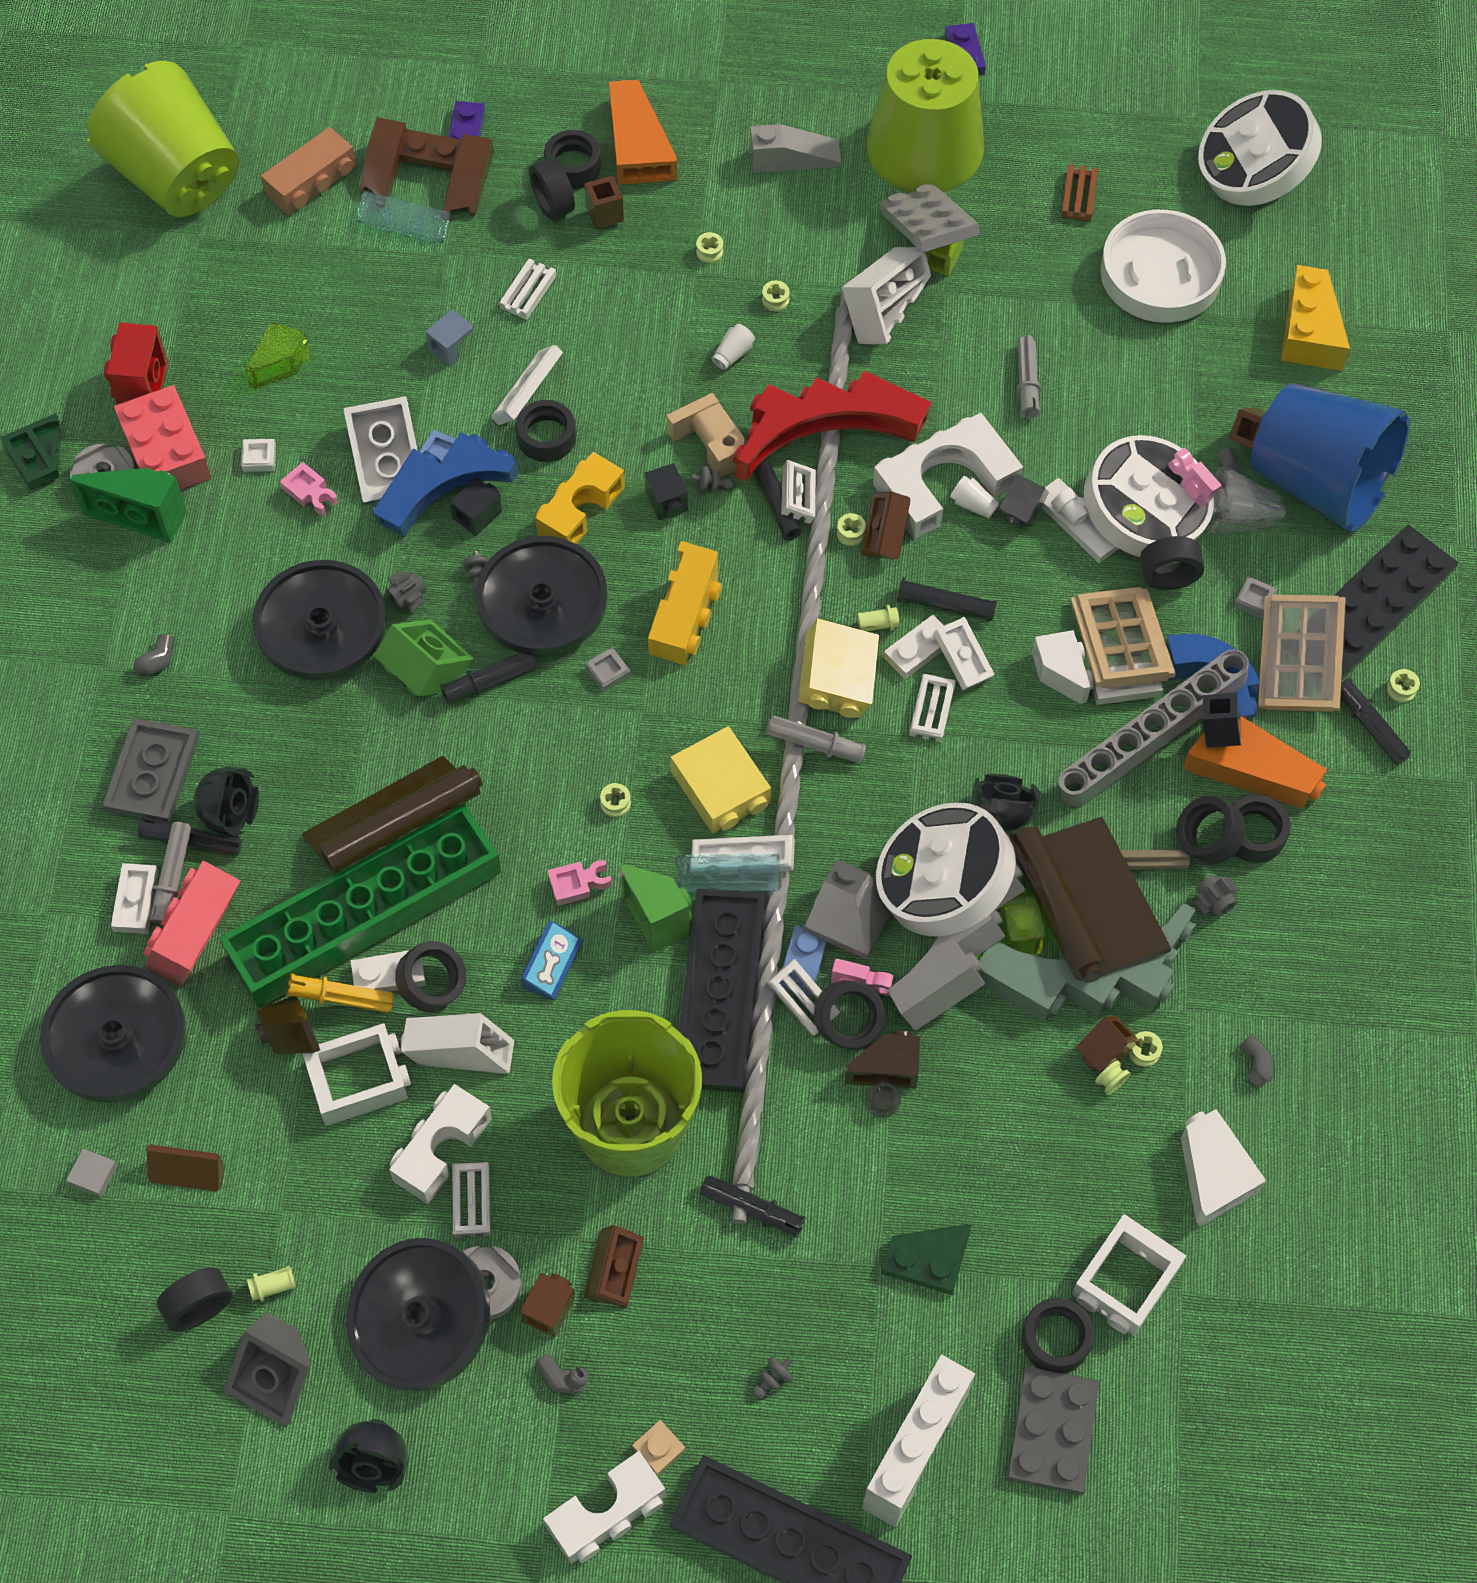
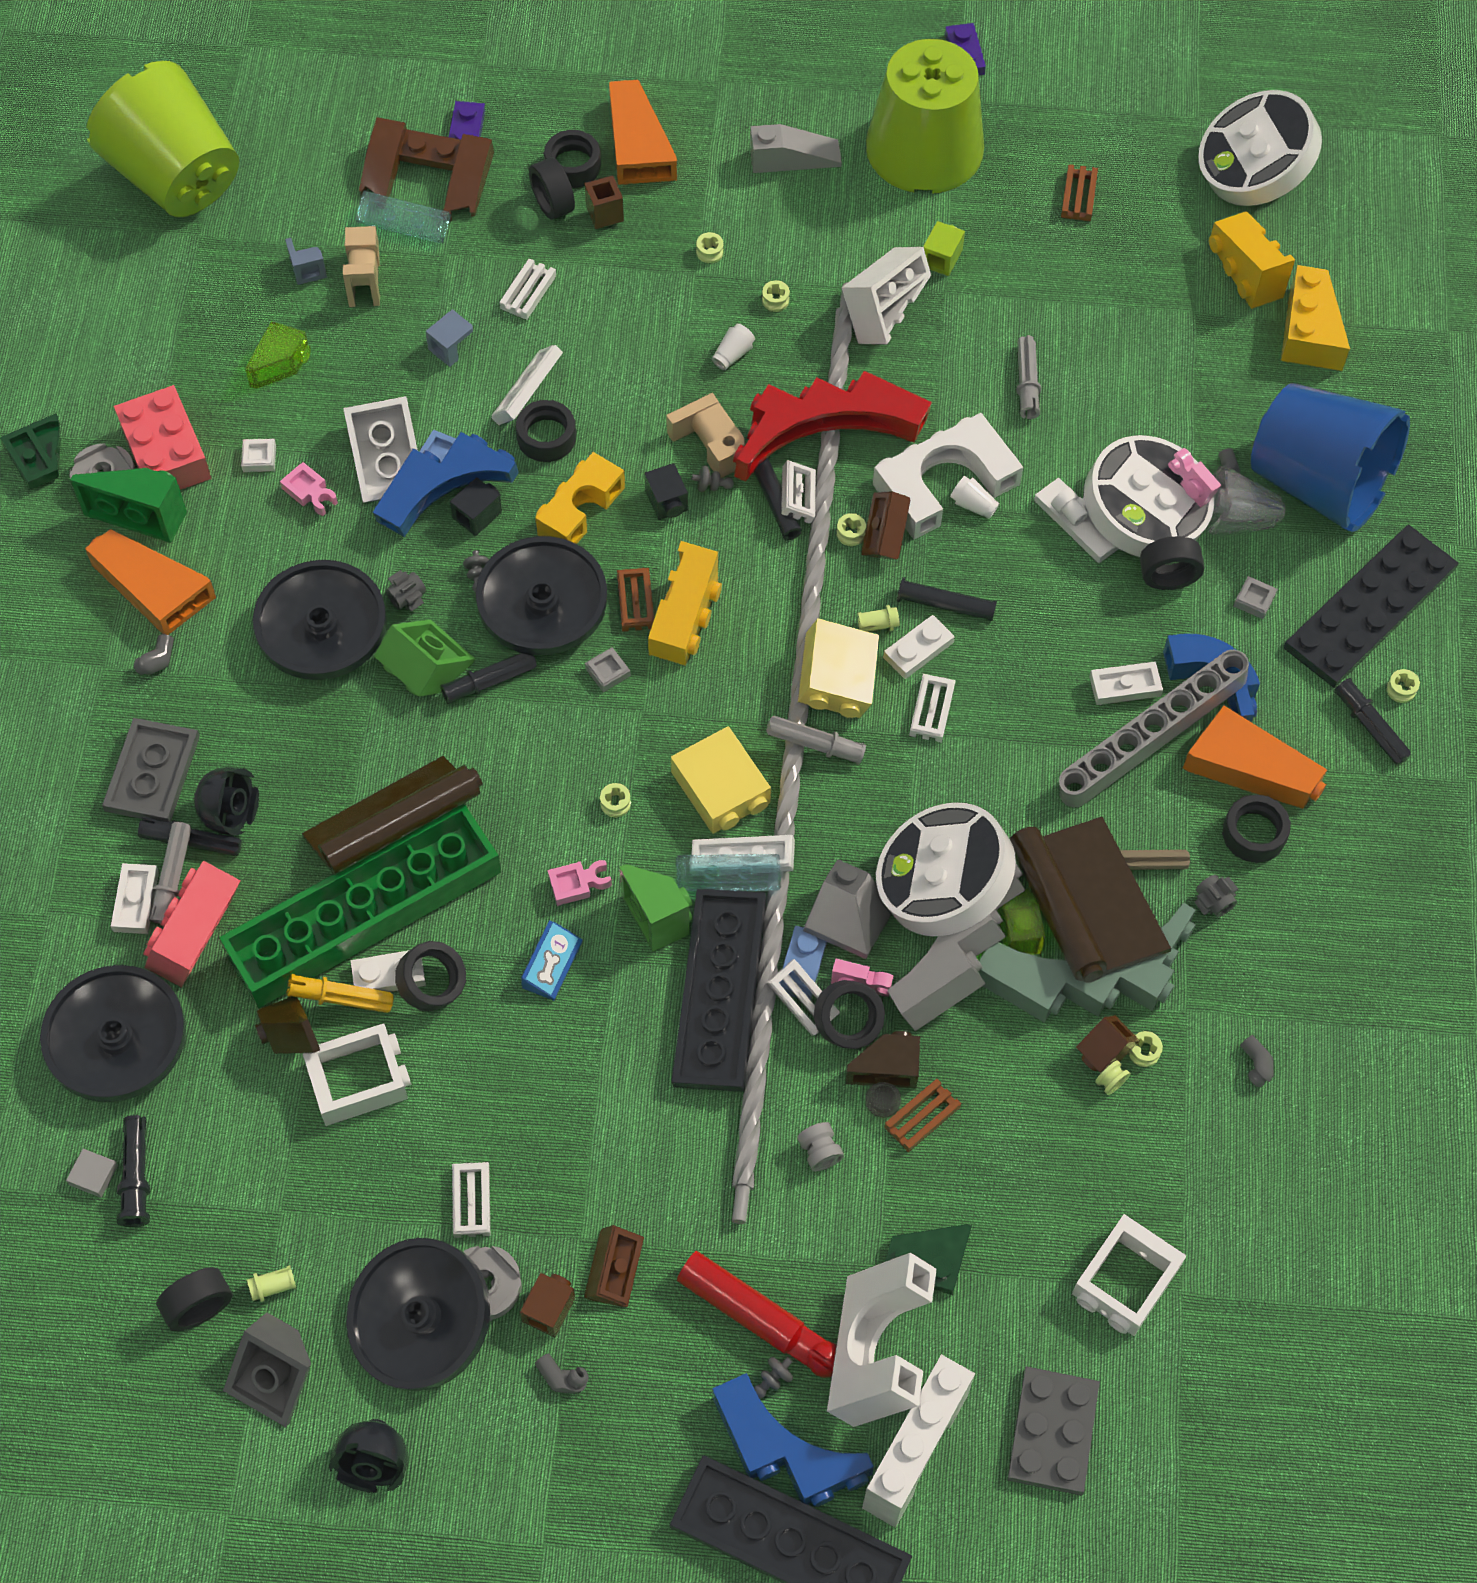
(133, 1186): none -> black pin
(136, 362): red brick -> none
(150, 581): none -> orange slope
(184, 1168): reddish brown slope -> none
(306, 263): none -> sand blue panel
(308, 171): nougat brick -> none
(363, 261): none -> tan piece
(454, 1117): white arch -> none
(458, 1043): white slope -> none
(582, 1531): white arch -> none
(624, 1068): lime cone -> none
(637, 621): none -> dark orange tile
(659, 1447): tan plate -> none
(757, 1313): none -> red piece
(758, 1208): black axle -> none
(767, 1445): none -> blue arch
(821, 1148): none -> light grey wheel
(872, 1299): none -> white arch
(928, 218): light grey plate -> none
(944, 1095): none -> dark orange tile
(963, 653): white plate -> none
(1006, 800): black cylinder -> none
(1023, 501): black brick -> none
(1061, 665): white slope -> none
(1070, 1310): black tyre -> none
(1122, 637): tan piece -> none
(1162, 266): white piece -> none
(1192, 817): black tyre -> none
(1217, 1167): white slope -> none
(1221, 720): black brick -> none
(1246, 426): reddish brown brick -> none
(1251, 259): none -> yellow wedge
(1302, 653): clear piece -> none

